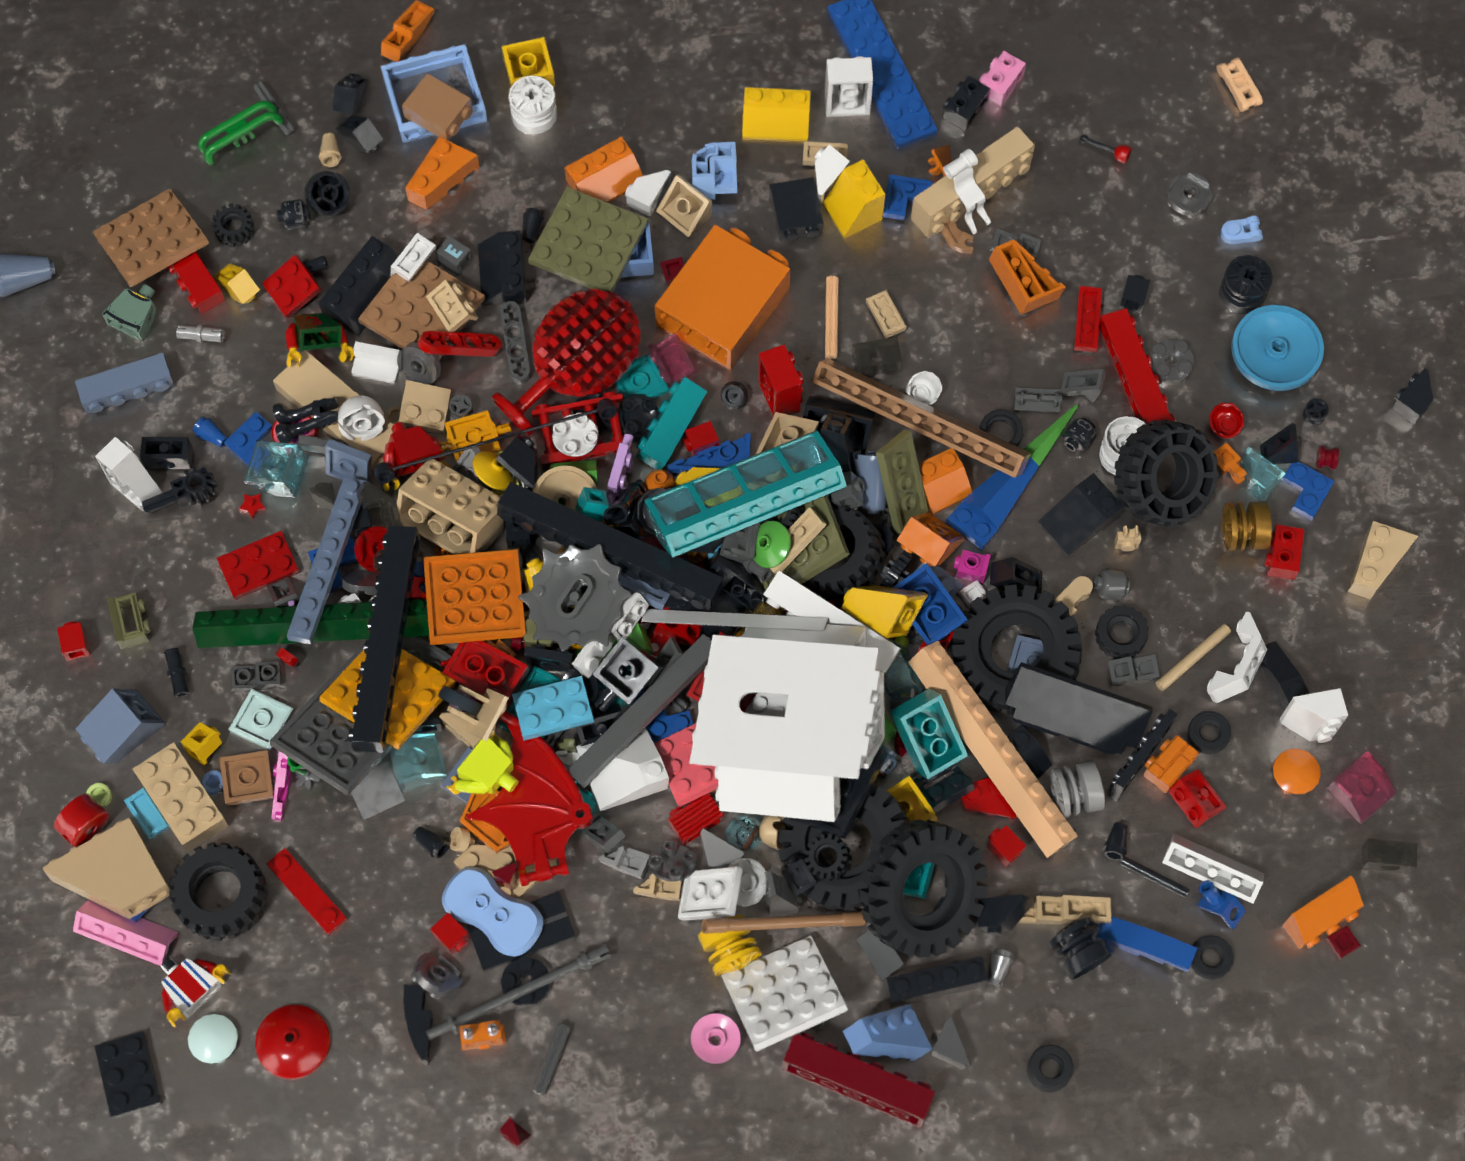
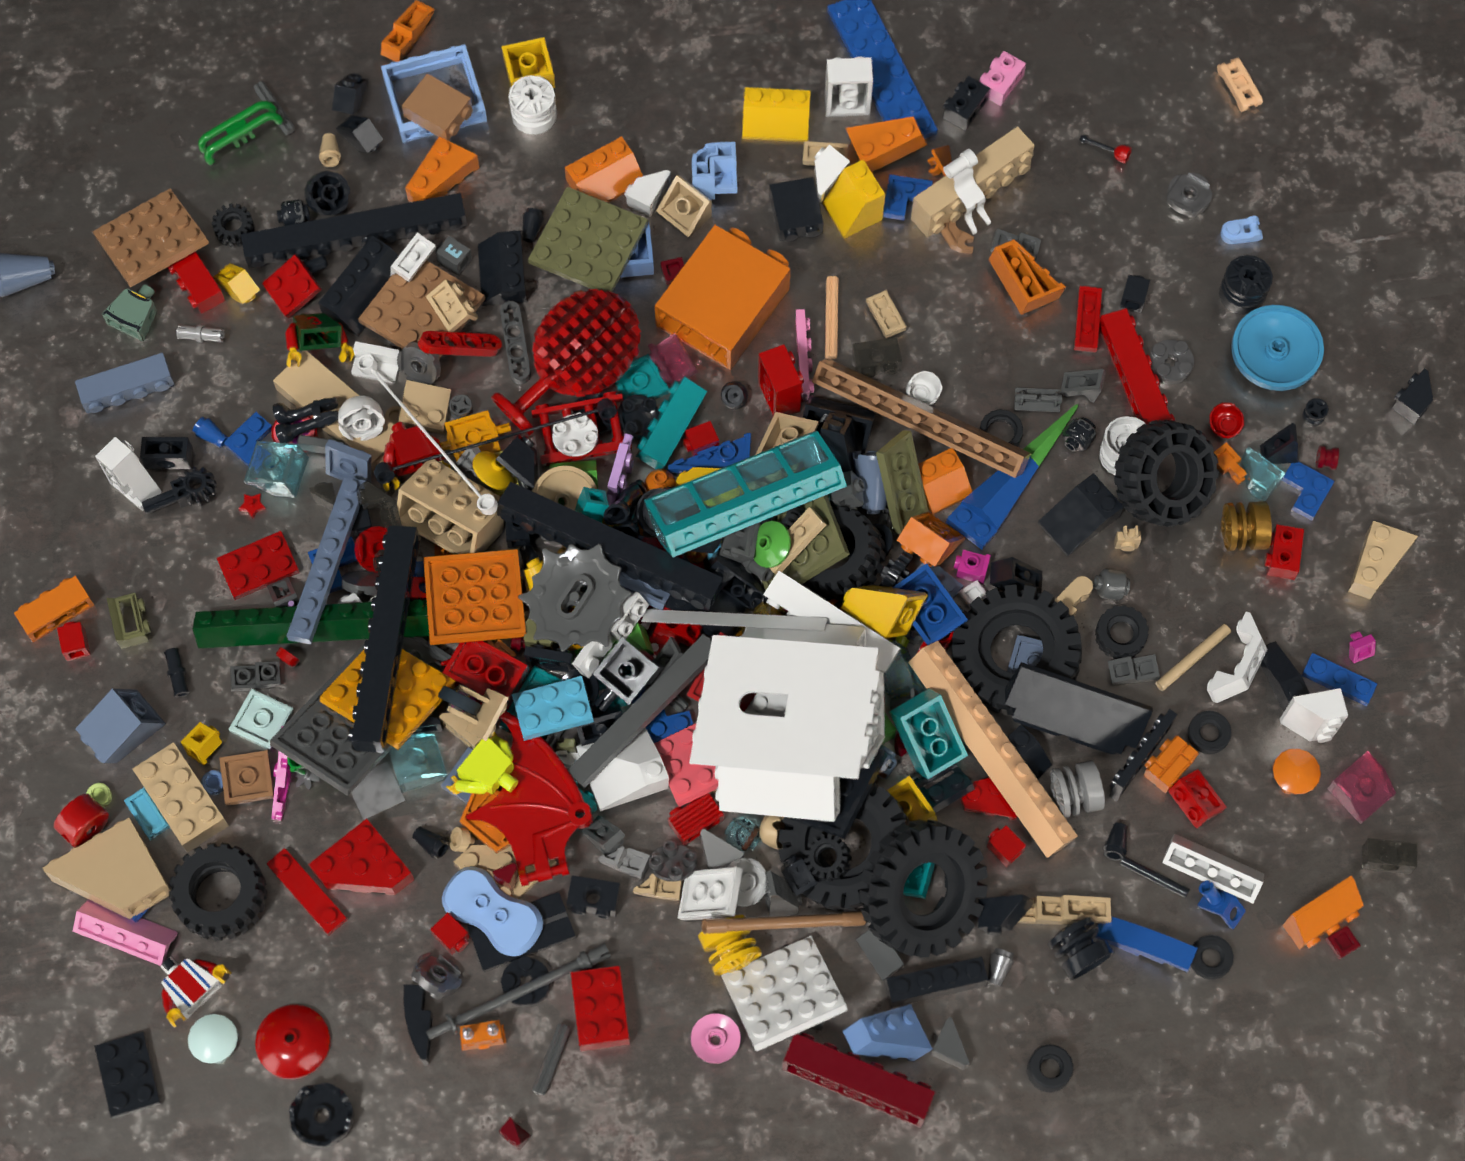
(53, 608): none -> orange brick
(311, 1100): none -> black plate
(353, 230): none -> black brick
(362, 864): none -> red brick
(486, 503): none -> white piece
(582, 887): none -> black brick
(600, 1008): none -> red brick
(803, 347): none -> bright pink plate
(886, 141): none -> orange wedge
(1335, 677): none -> blue plate
(1361, 647): none -> dark pink tile

